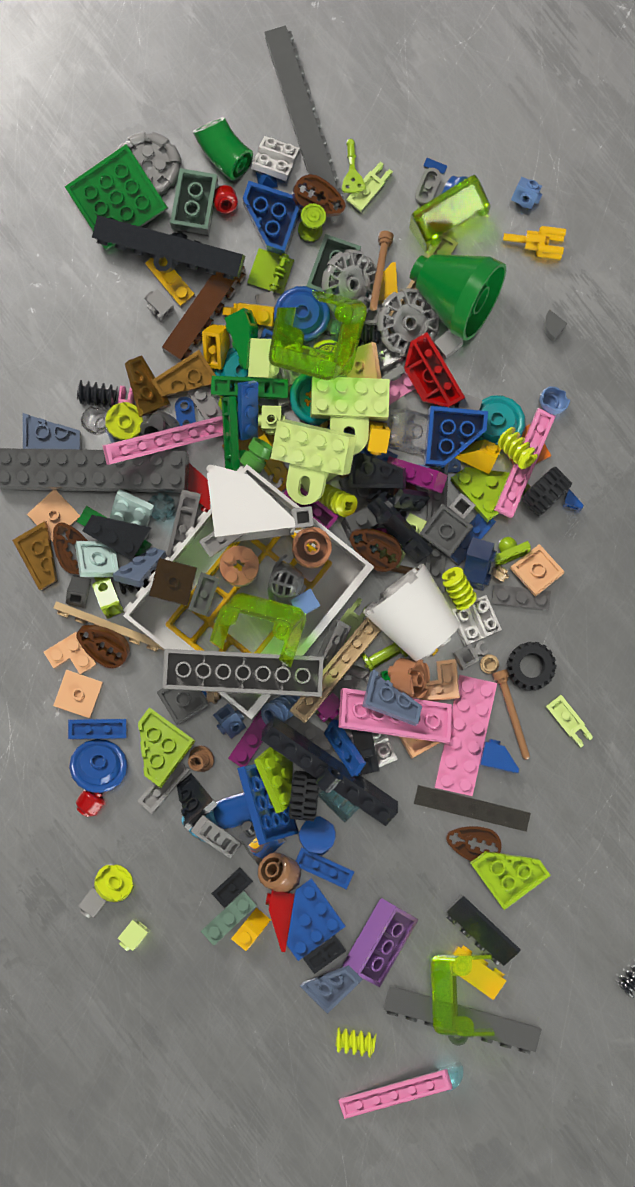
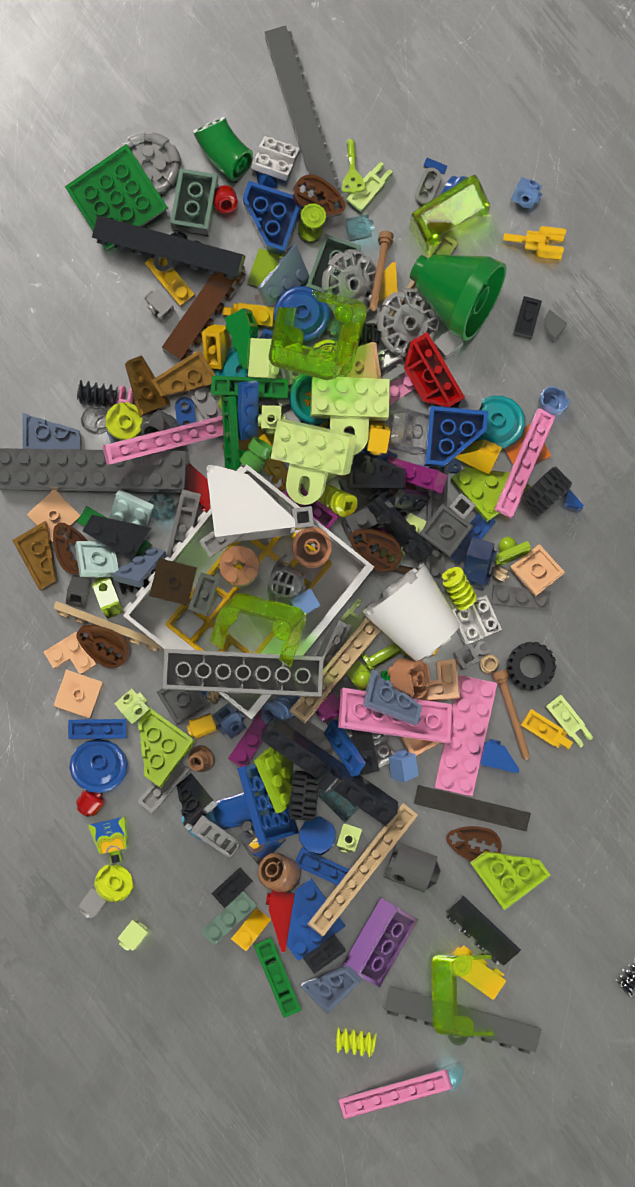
(110, 837): none -> torso
(132, 705): none -> yellowish green brick
(202, 726): none -> yellow brick
(277, 977): none -> green hinge
(287, 275): none -> sand blue wing
(348, 838): none -> yellowish green brick
(359, 227): none -> clear light blue brick
(359, 675): none -> lime tile
(361, 870): none -> tan plate
(403, 766): none -> medium blue brick
(413, 868): none -> dark grey cylinder
(517, 449): neon yellow piece -> none
(527, 317): none -> black plate
(546, 730): none -> yellow hinge

